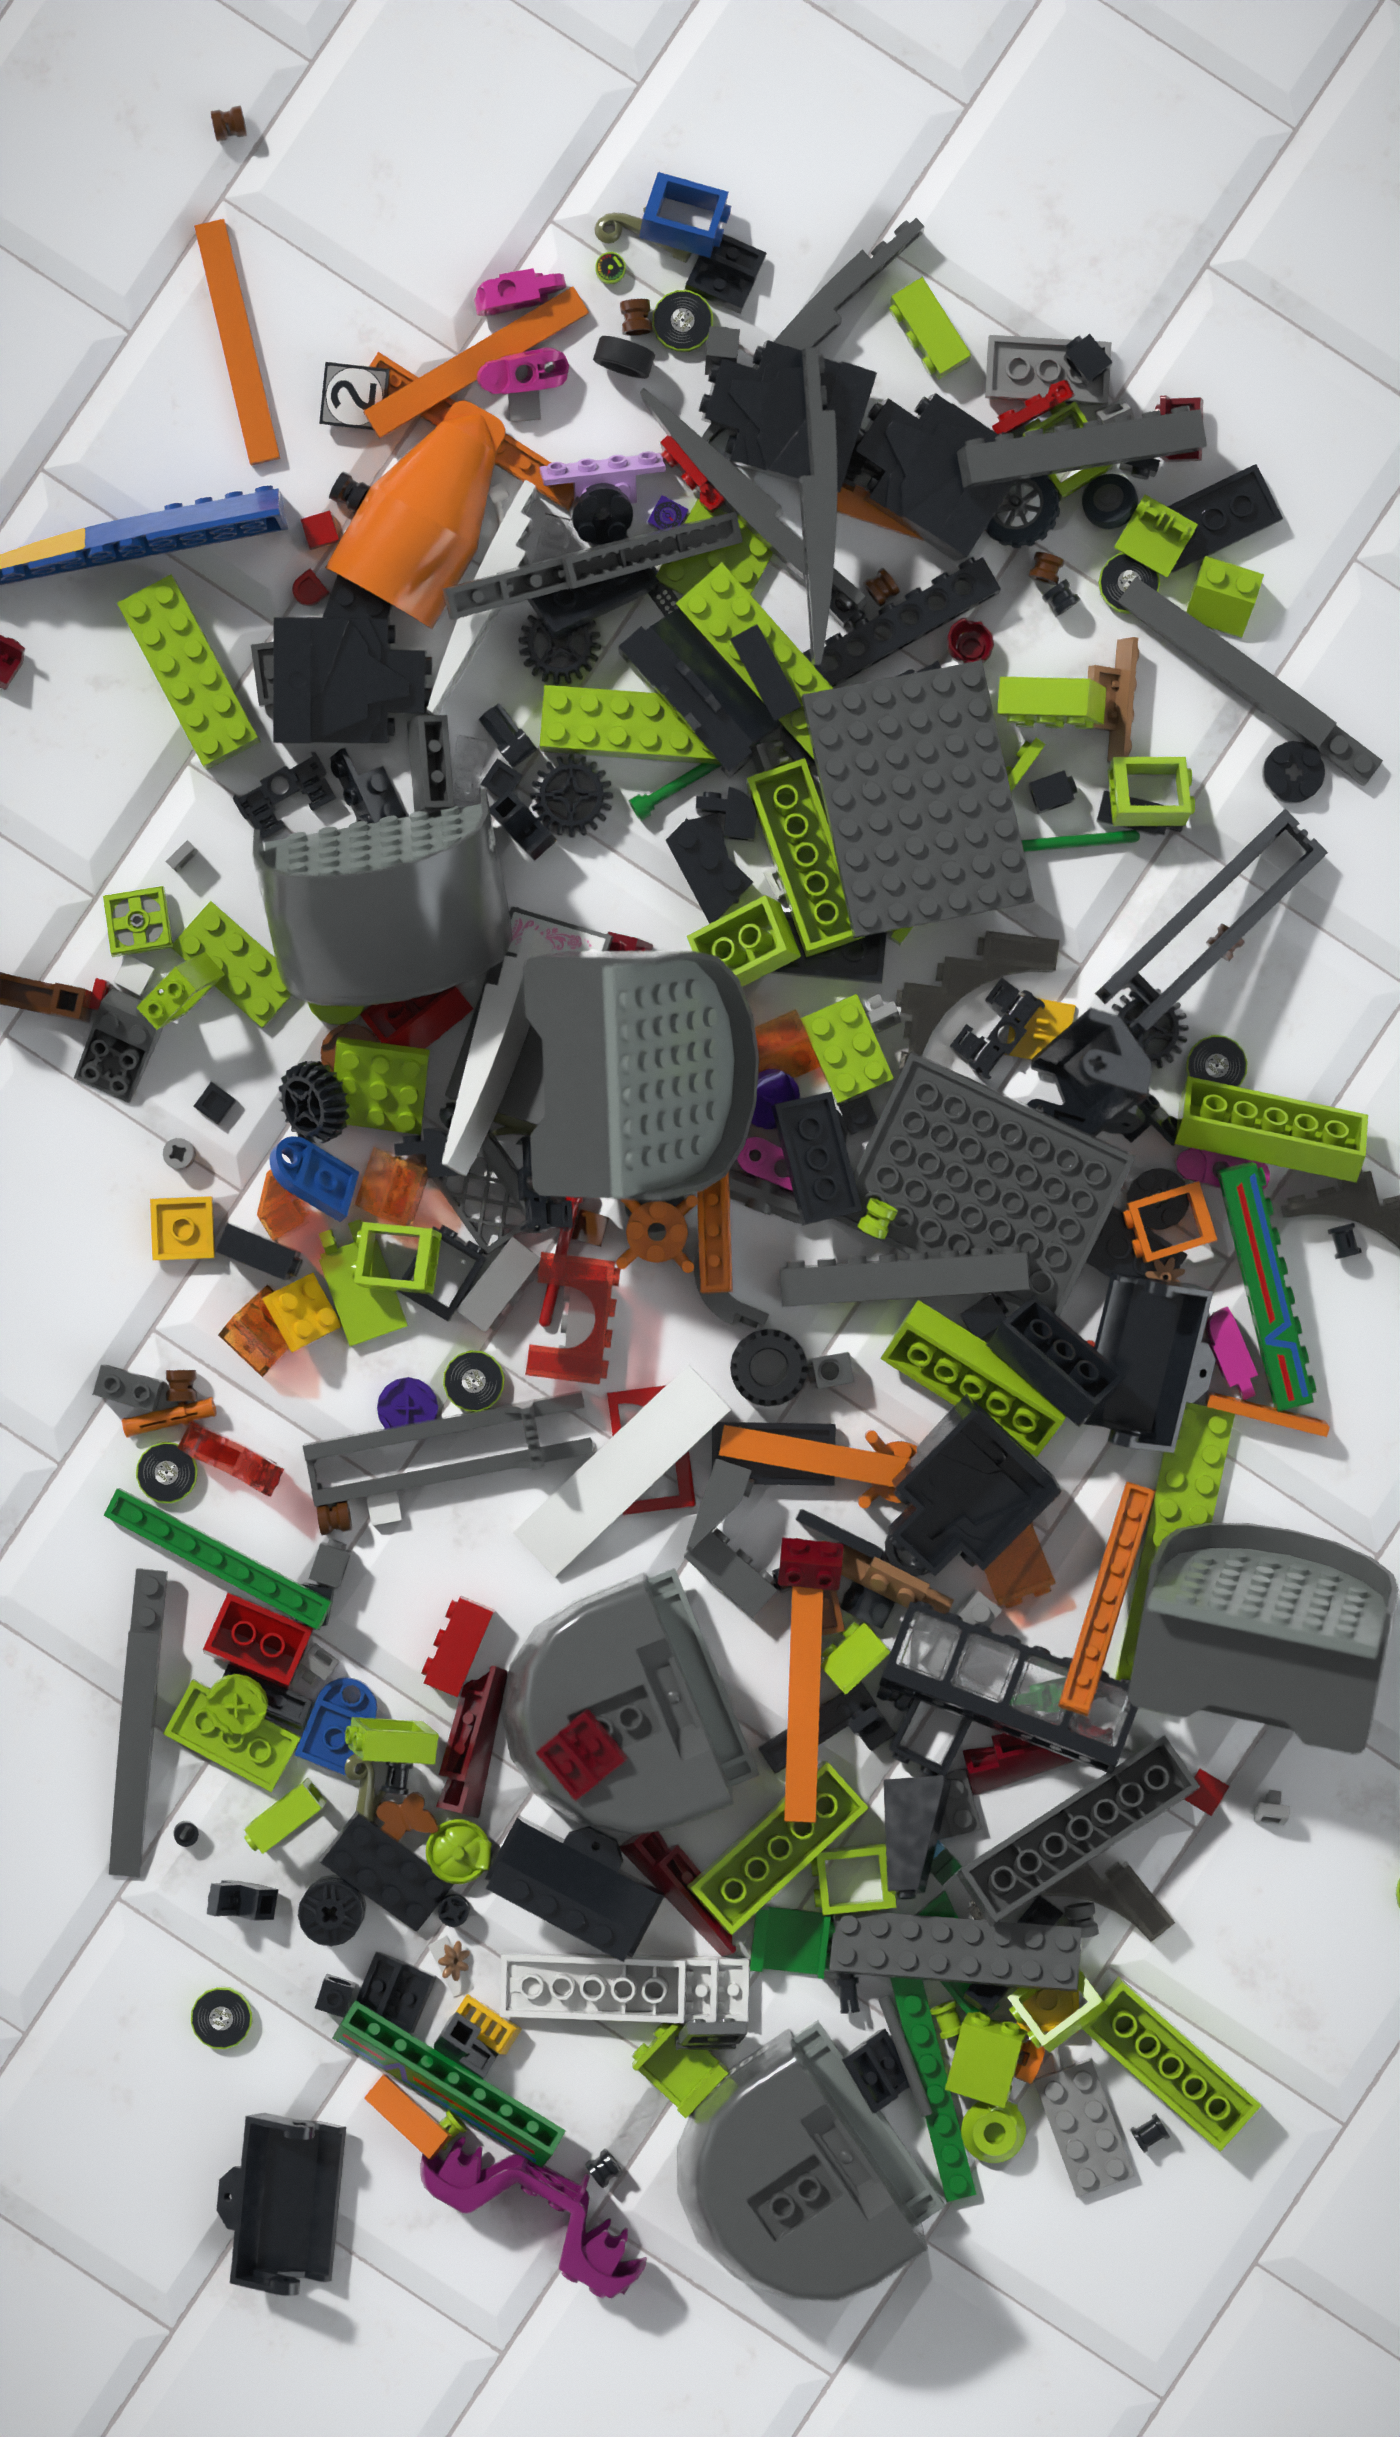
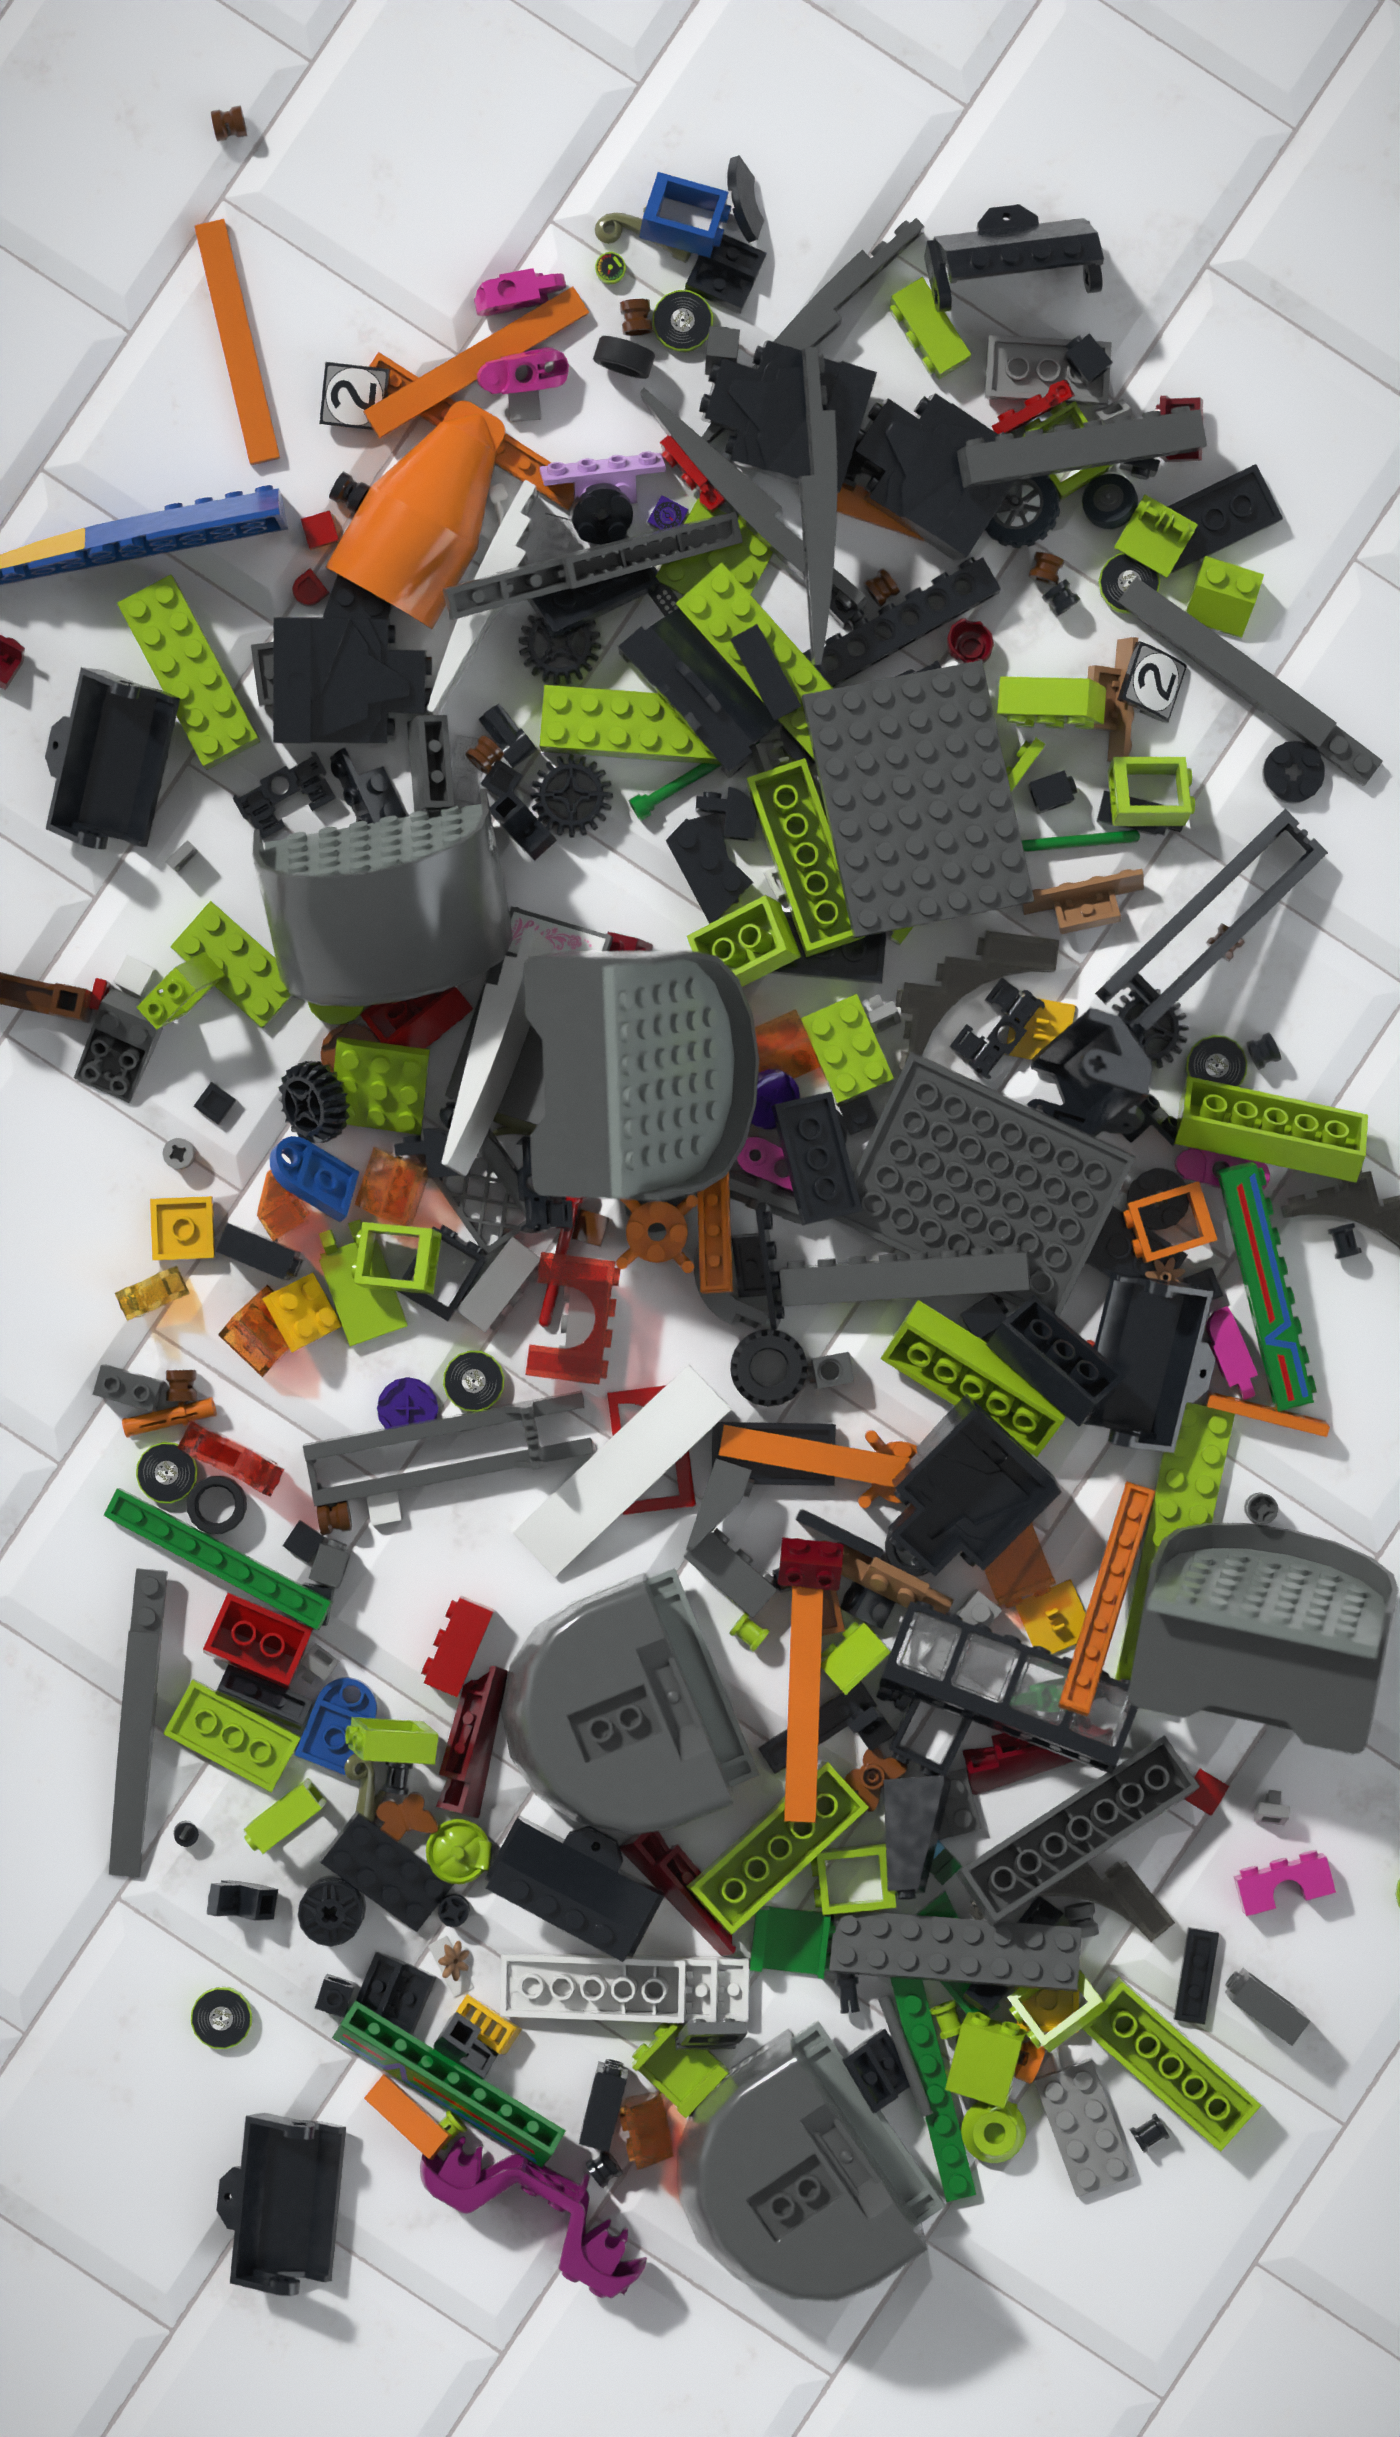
(109, 760): none -> black piece
(138, 921): lime piece -> none
(152, 1293): none -> clear yellow brick
(193, 1504): none -> black tyre
(236, 1704): lime tile -> none
(303, 1541): none -> black tile
(484, 754): none -> reddish brown wheel
(581, 1754): dark red slope -> none
(604, 2105): none -> black window
(648, 2129): none -> clear orange slope
(746, 212): none -> black tile
(749, 1632): none -> lime bush
(755, 1265): none -> black bracket
(871, 1775): none -> dark orange animal
(877, 1218): lime wheel -> none
(1012, 248): none -> black piece
(1053, 1618): none -> yellow piece
(1086, 902): none -> medium nougat bracket
(1152, 681): none -> slope
(1196, 1975): none -> black tile
(1206, 1280): none -> black tile
(1258, 1886): none -> dark pink arch
(1263, 1051): none -> black wheel
(1265, 1510): none -> dark grey wheel
(1266, 2006): none -> dark grey window

